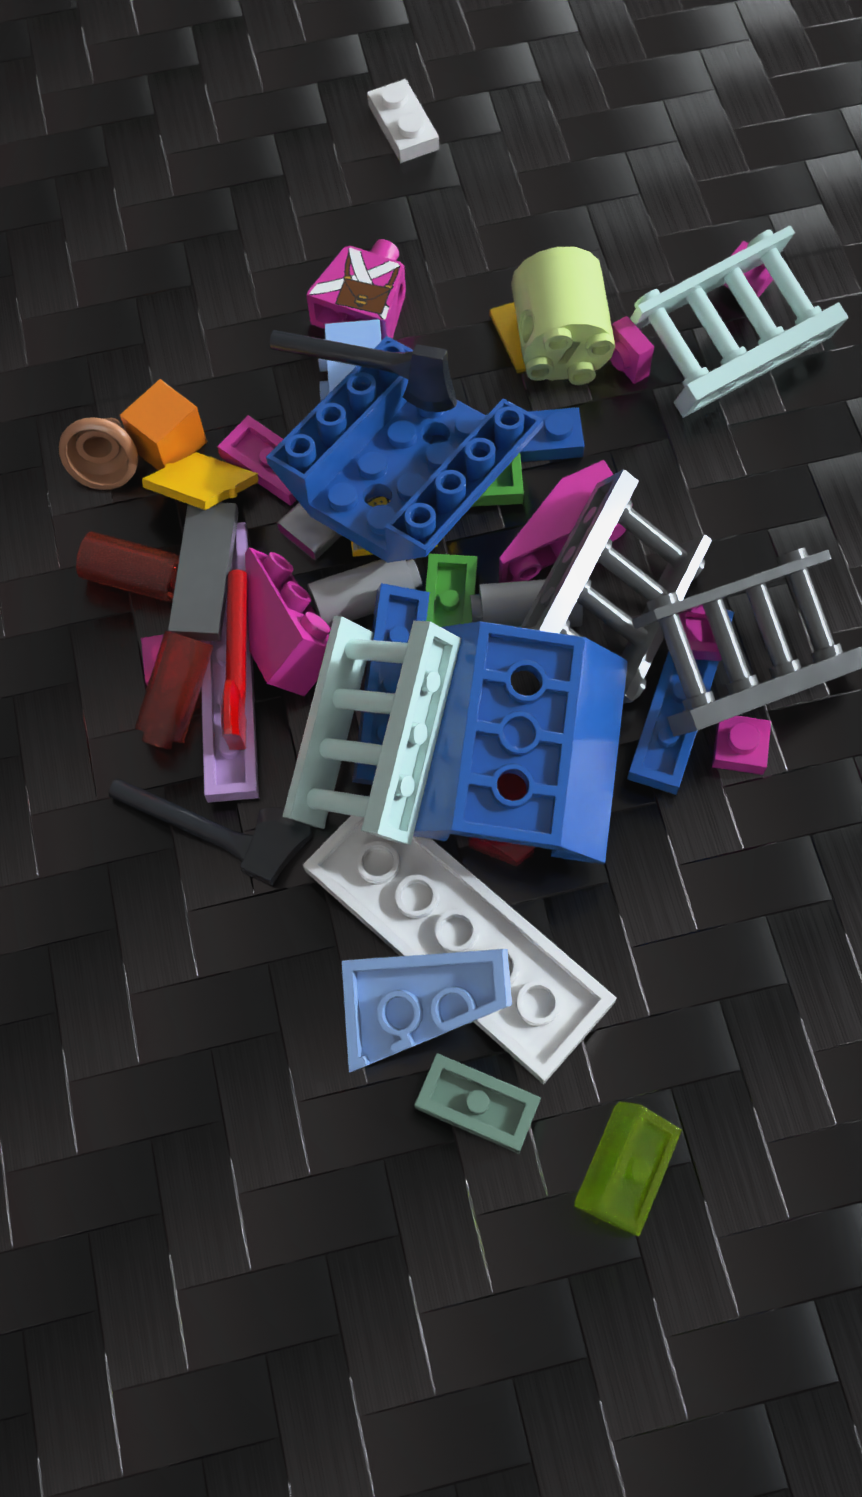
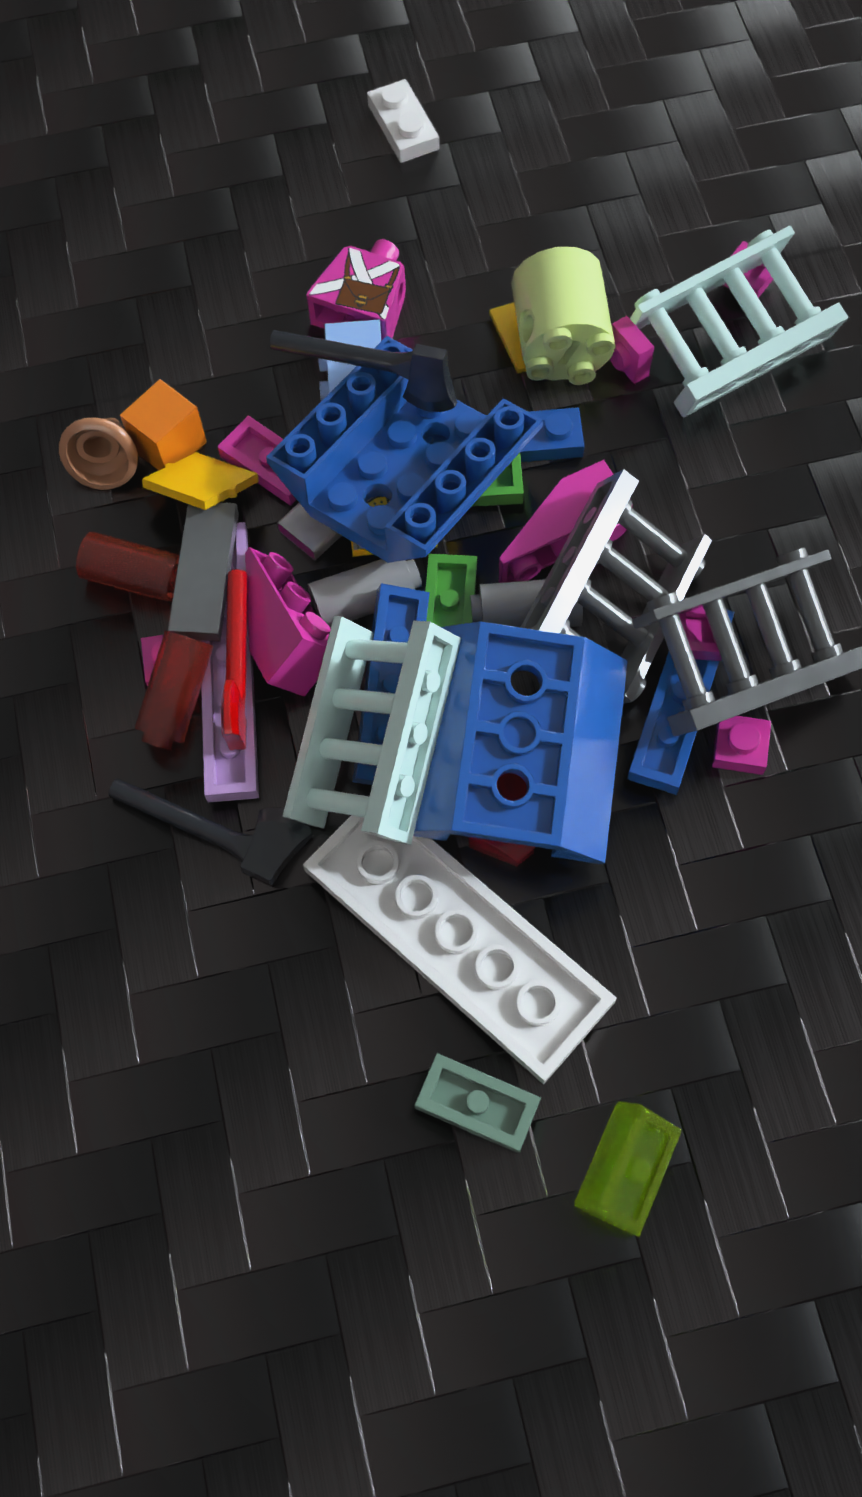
(417, 998): light blue wing -> none

